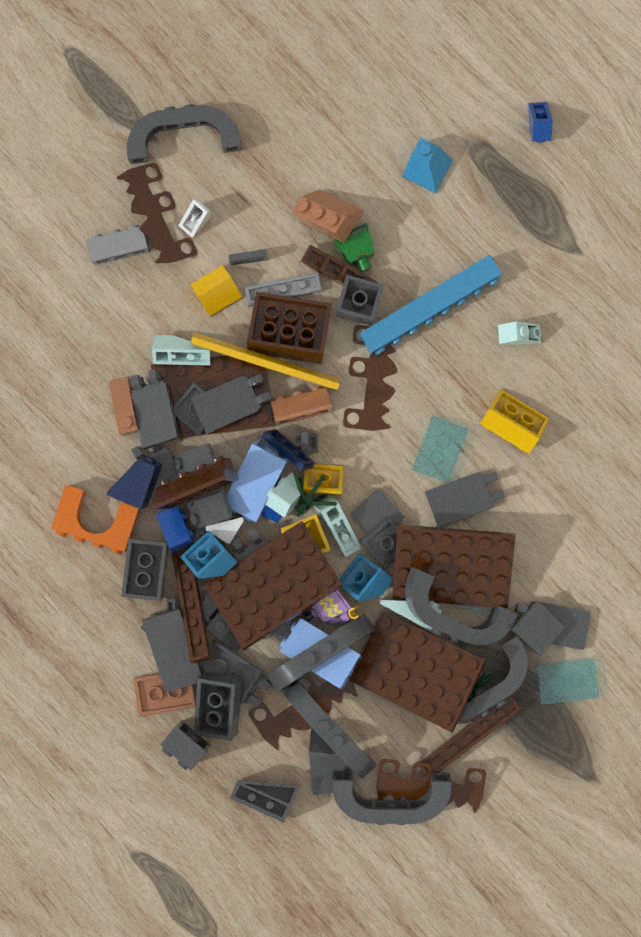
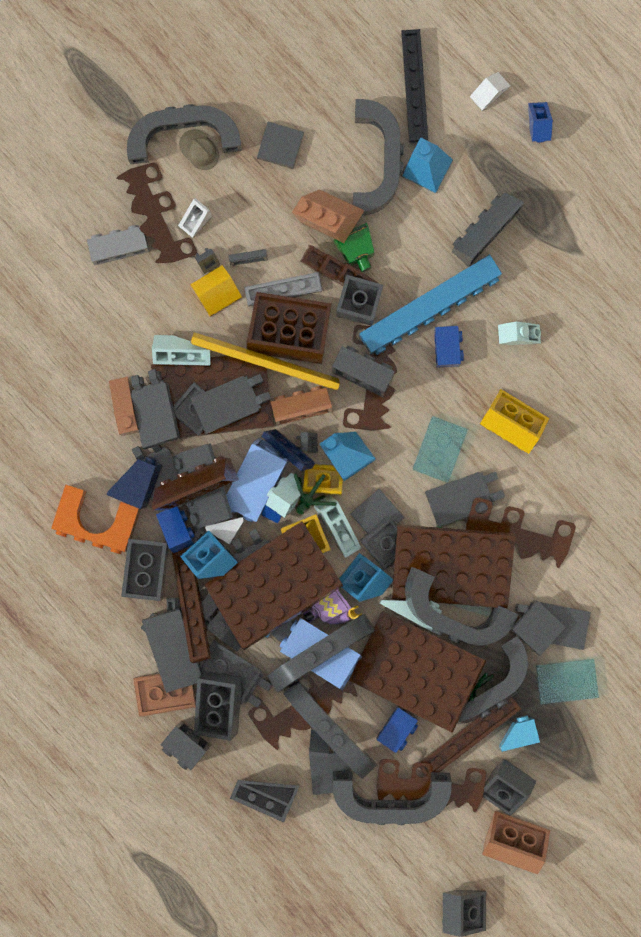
(199, 149): none -> dark tan piece
(207, 260): none -> dark grey tile
(280, 145): none -> dark grey tile
(347, 453): none -> dark azure slope
(363, 370): none -> dark grey brick
(378, 115): none -> dark grey arch
(397, 730): none -> blue brick
(414, 85): none -> black plate
(448, 347): none -> blue brick
(464, 912): none -> dark grey slope
(487, 228): none -> dark grey slope
(489, 90): none -> white slope
(508, 787): none -> dark grey slope
(516, 842): none -> nougat slope
(520, 734): none -> medium azure slope
(528, 542): none -> reddish brown piece

